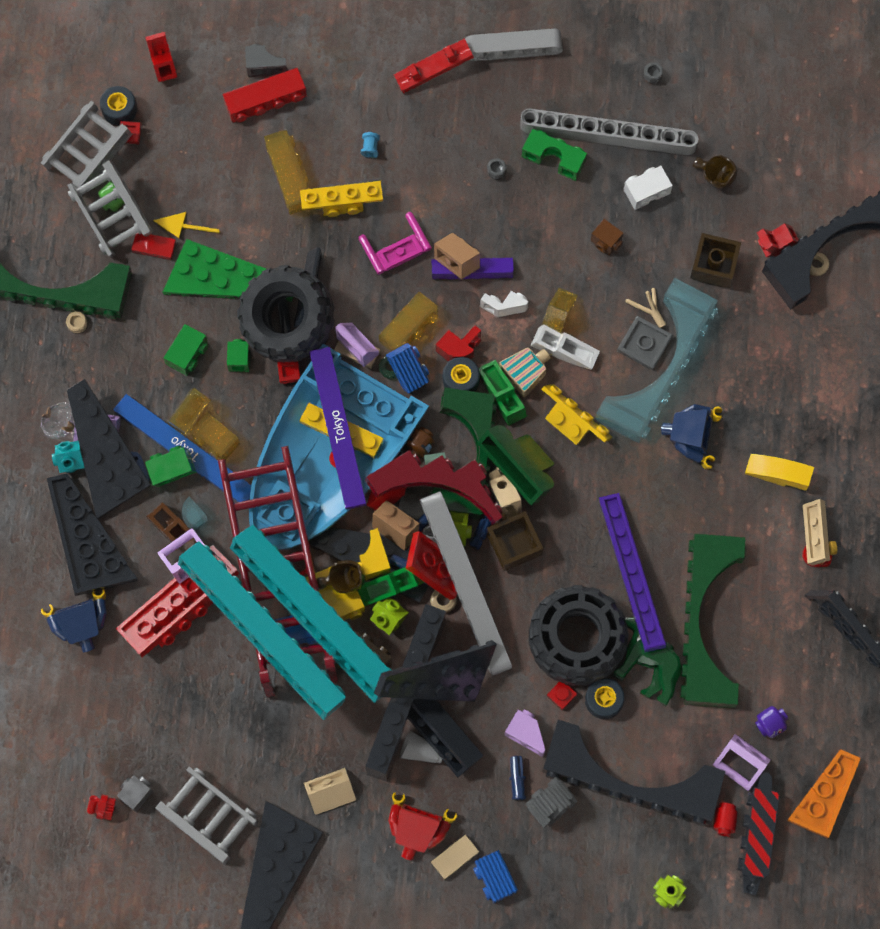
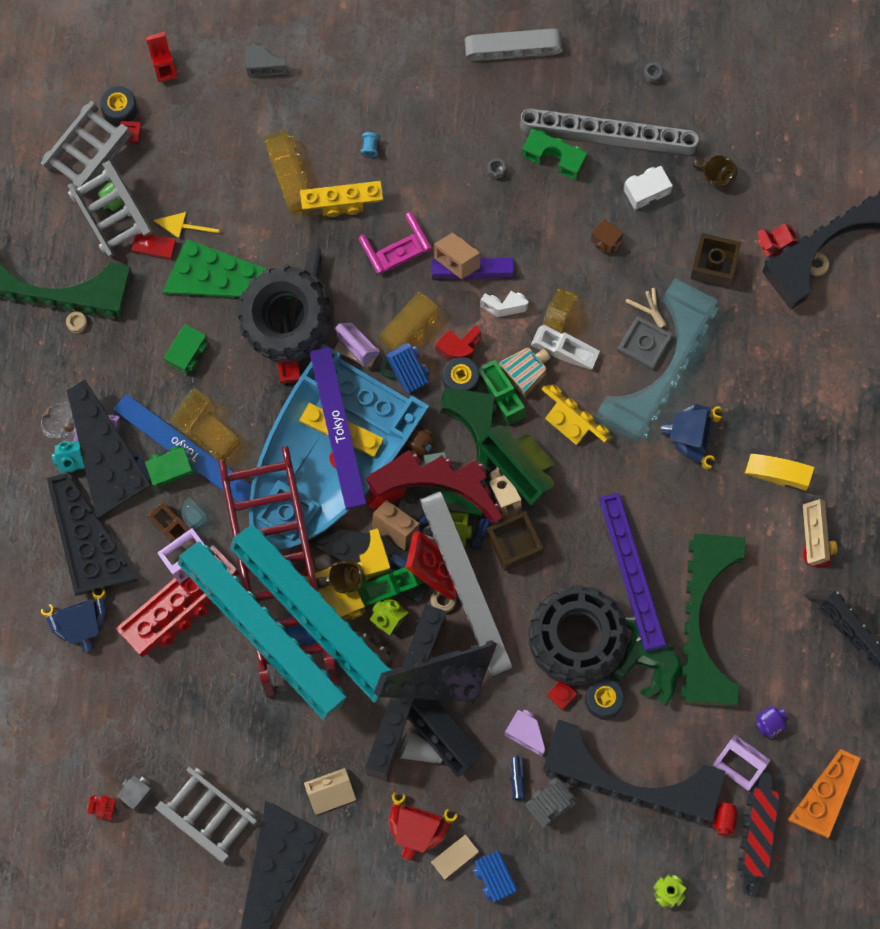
(238, 356): green brick -> none
(264, 95): red brick -> none
(433, 65): red hinge -> none

